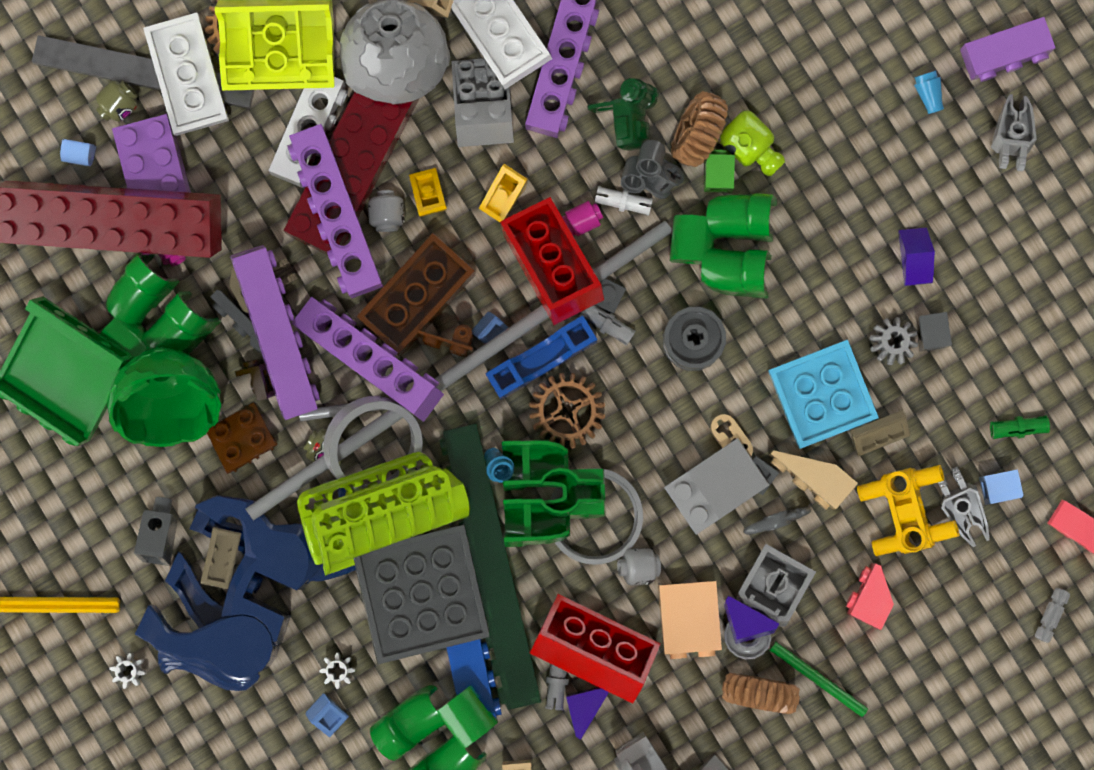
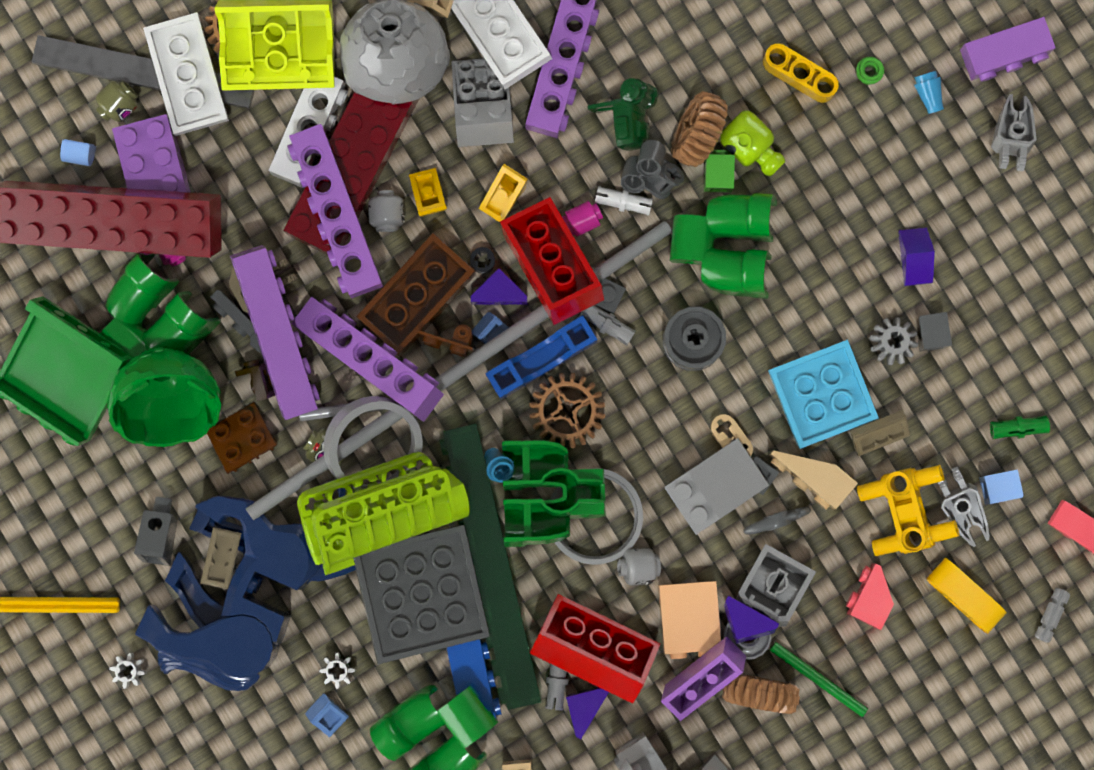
(490, 256): none -> black bush
(499, 291): none -> dark purple slope
(703, 678): none -> medium lavender brick
(793, 60): none -> yellow beam
(871, 62): none -> bright green plate
(966, 595): none -> yellow beam

